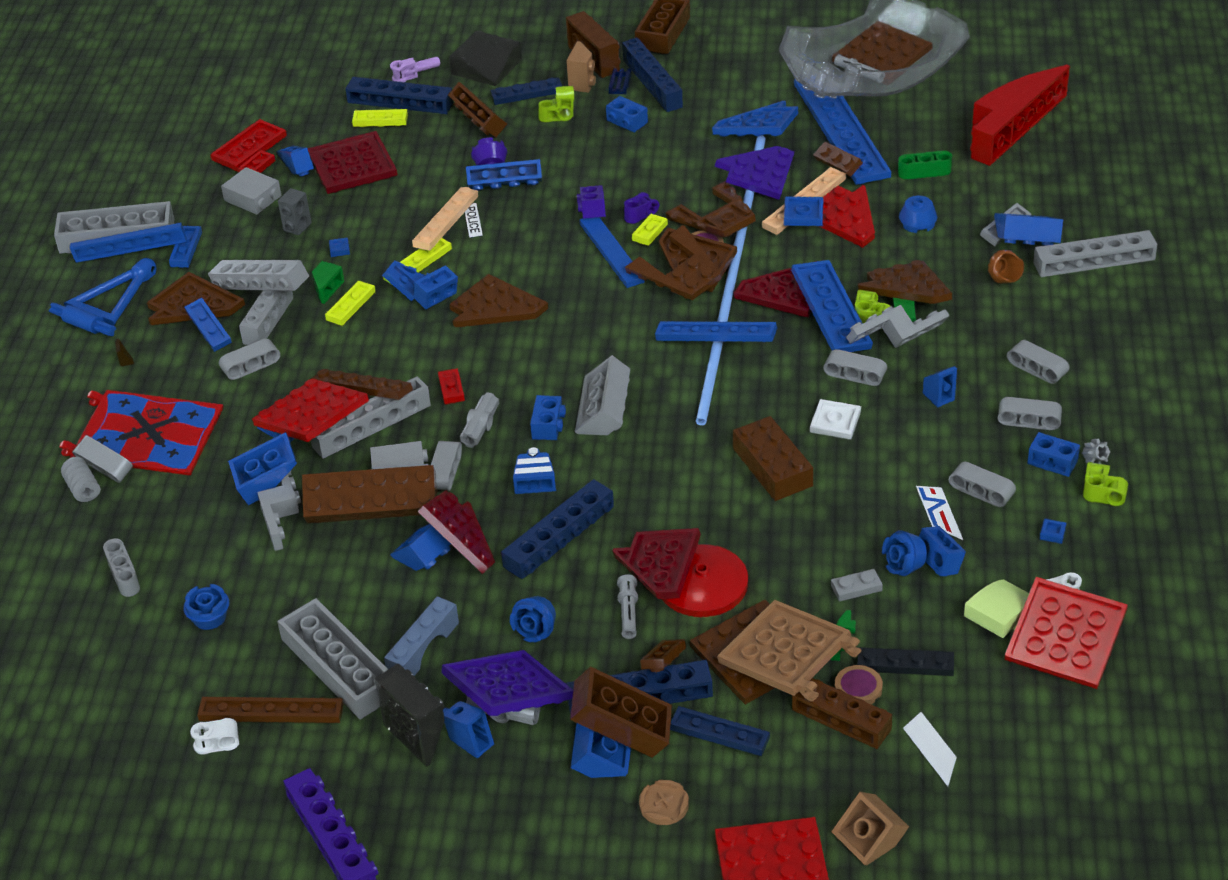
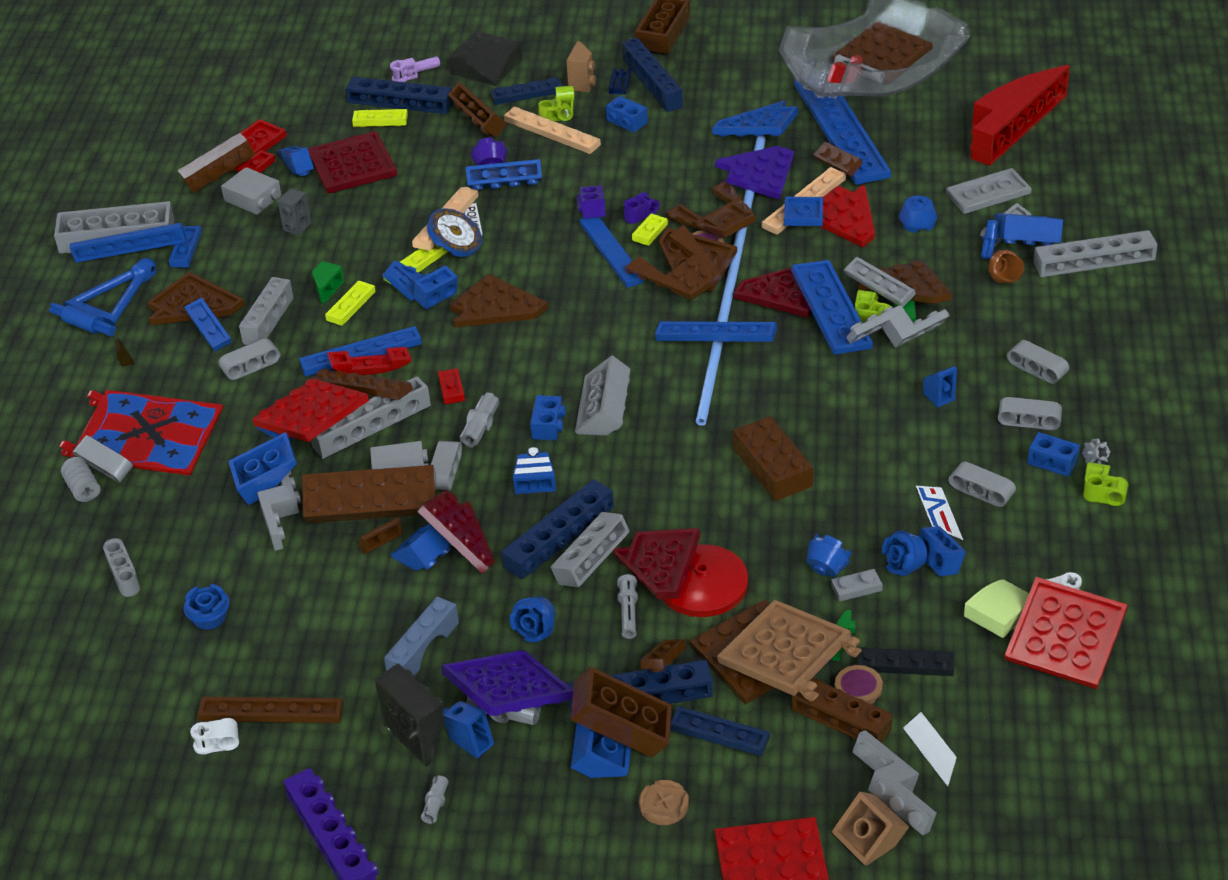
(216, 162): none -> reddish brown brick
(259, 274): light grey brick -> none
(333, 655): light grey brick -> none
(339, 247): blue tile -> none
(370, 365): none -> red slope
(374, 346): none -> blue plate
(380, 536): none -> reddish brown slope
(434, 799): none -> light grey pin
(454, 232): none -> tile
(552, 130): none -> light nougat plate
(590, 549): none -> light grey brick
(599, 42): reddish brown brick -> none
(827, 556): none -> blue cone
(835, 419): white tile -> none
(838, 69): none -> red slope
(855, 367): light grey beam -> none
(879, 282): none -> light grey tile
(894, 782): none -> light grey bracket
(924, 164): green beam -> none
(988, 190): none -> light grey tile
(989, 239): none -> blue axle
(1053, 531): blue tile -> none

